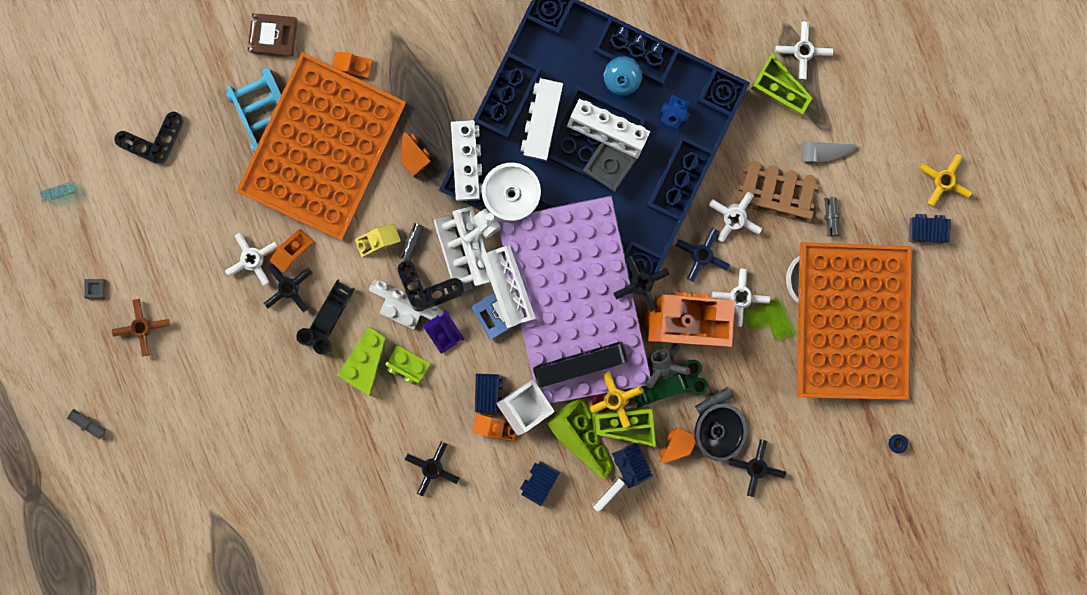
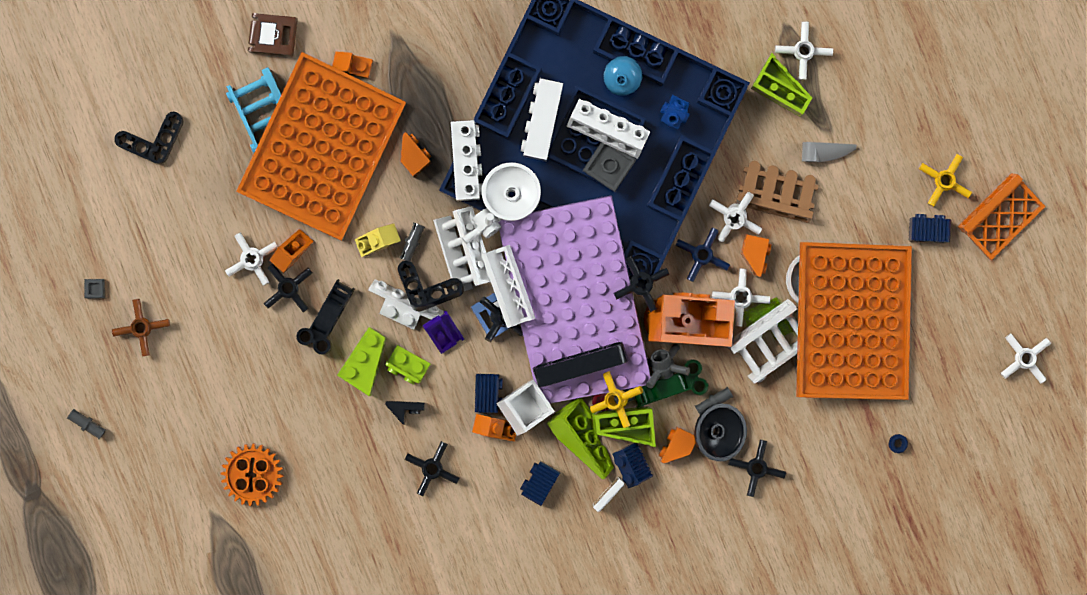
(58, 191): clear light blue beam -> none
(234, 473): none -> orange gear
(399, 408): none -> black slope
(496, 318): none -> black bar
(754, 253): none -> orange slope
(754, 333): none -> white fence
(831, 216): dark grey pin -> none
(994, 201): none -> orange fence
(1018, 358): none -> white bar

